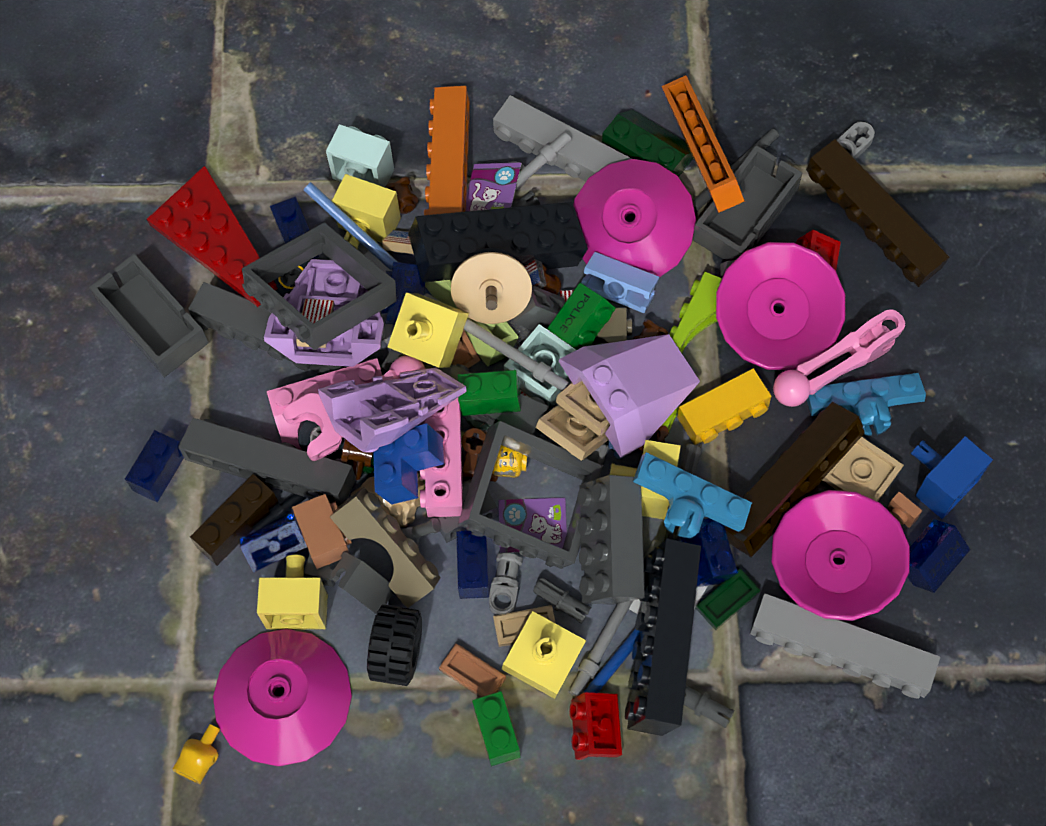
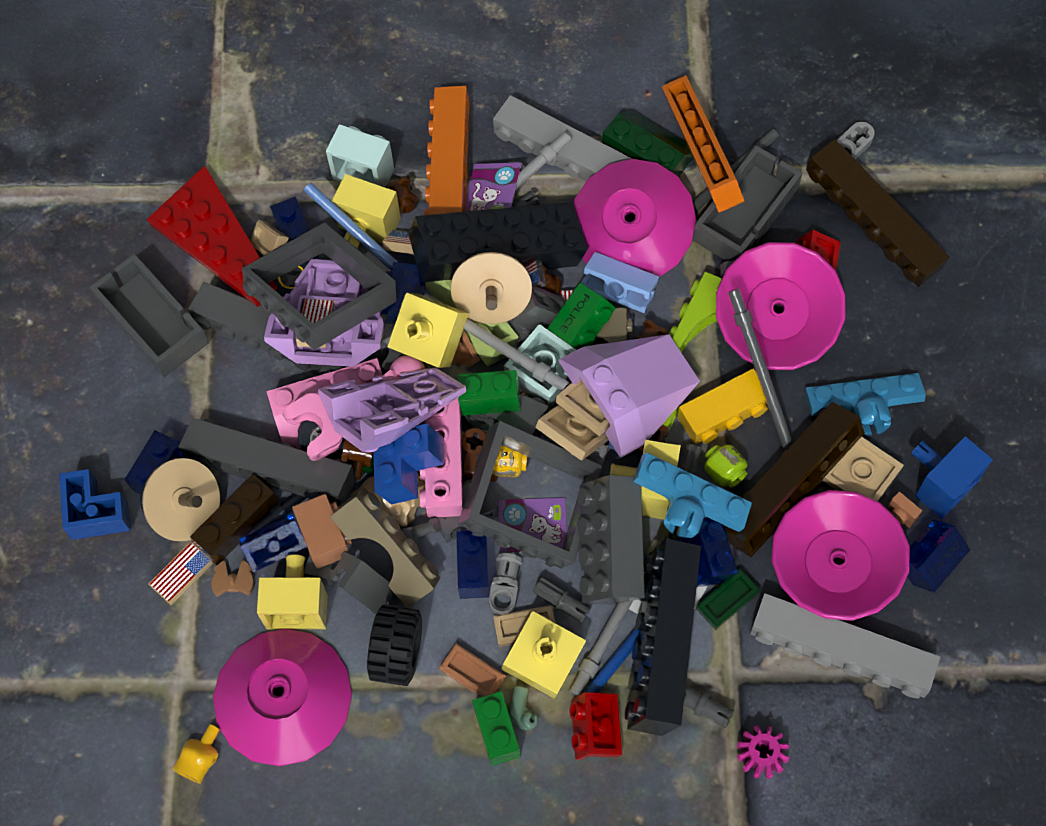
(86, 512): none -> blue brick
(179, 498): none -> tan piece
(180, 573): none -> tile
(242, 582): none -> medium nougat piece
(267, 238): none -> tan tile
(518, 710): none -> sand green arm
(725, 466): none -> lime head
(743, 319): none -> dark grey bar
(772, 747): none -> dark pink gear
(864, 345): bright pink piece -> none

